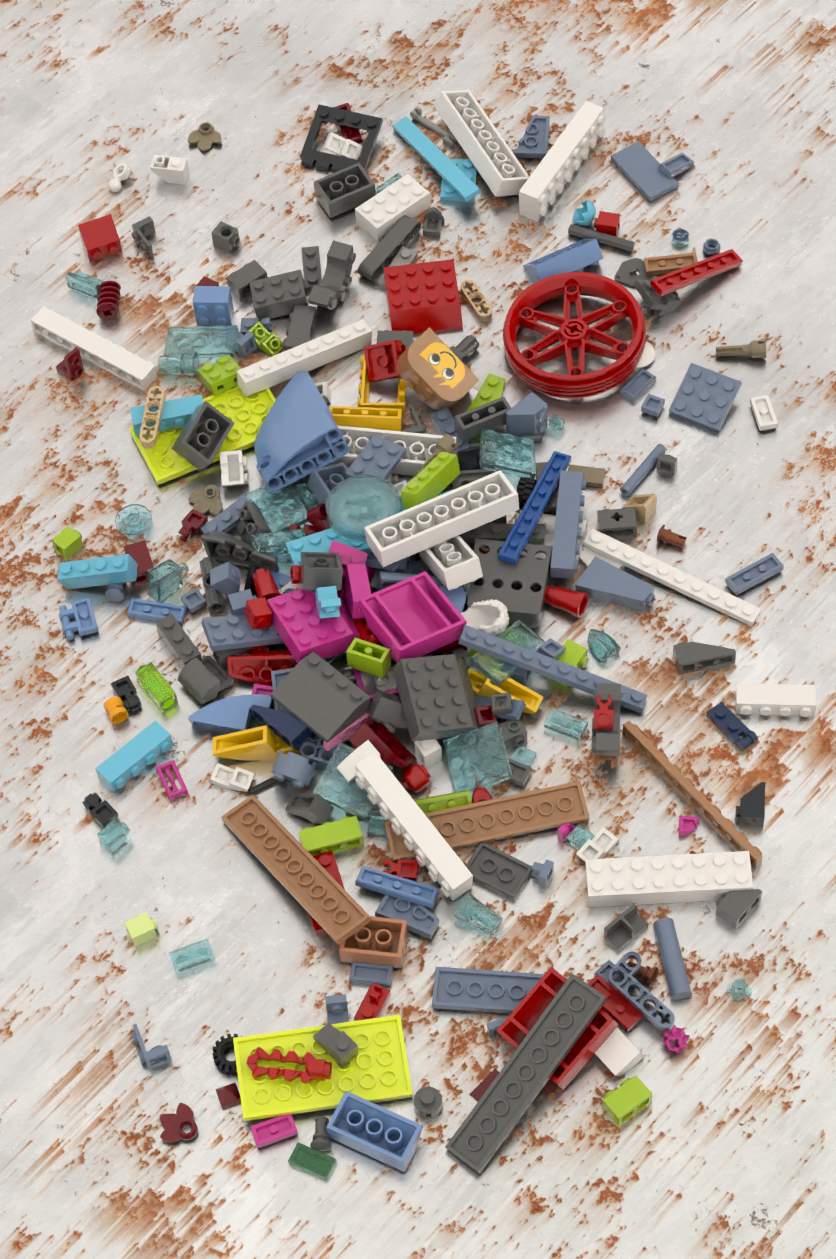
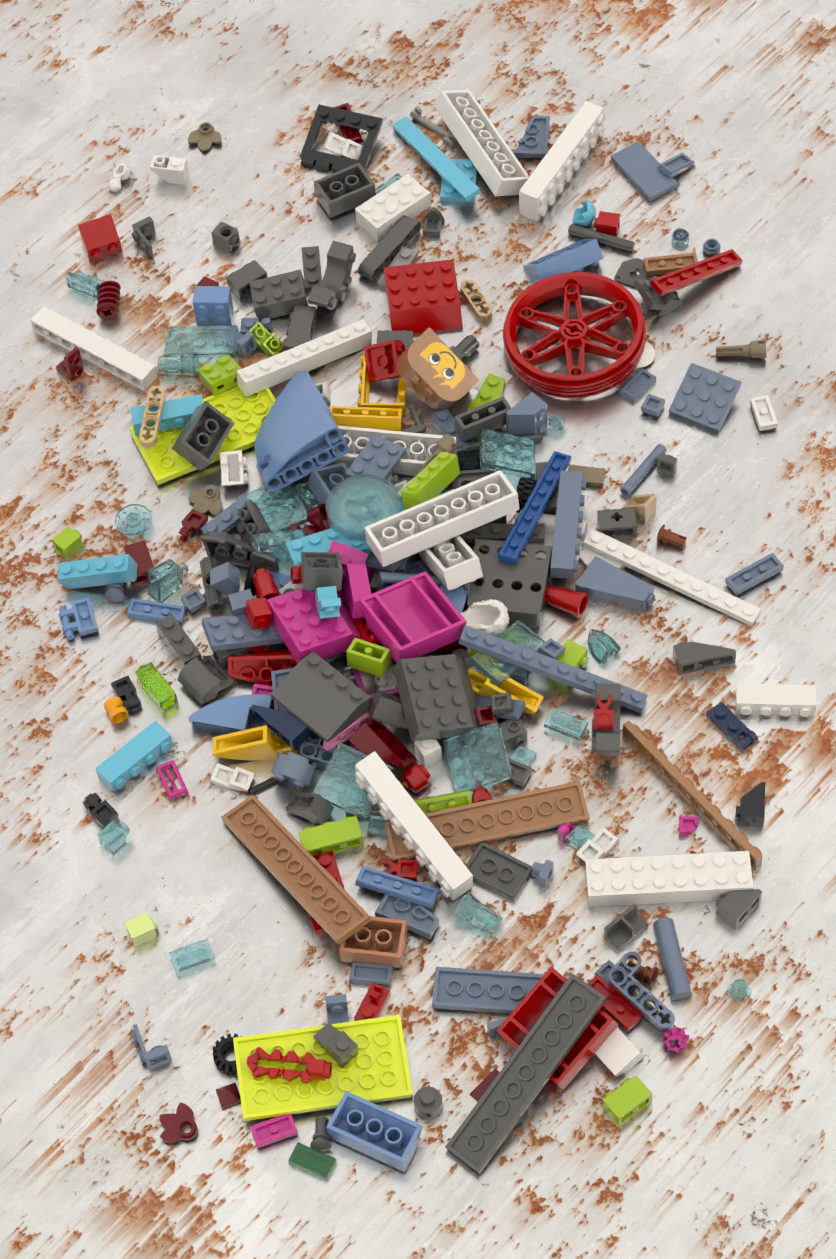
(347, 766): white slope -> none

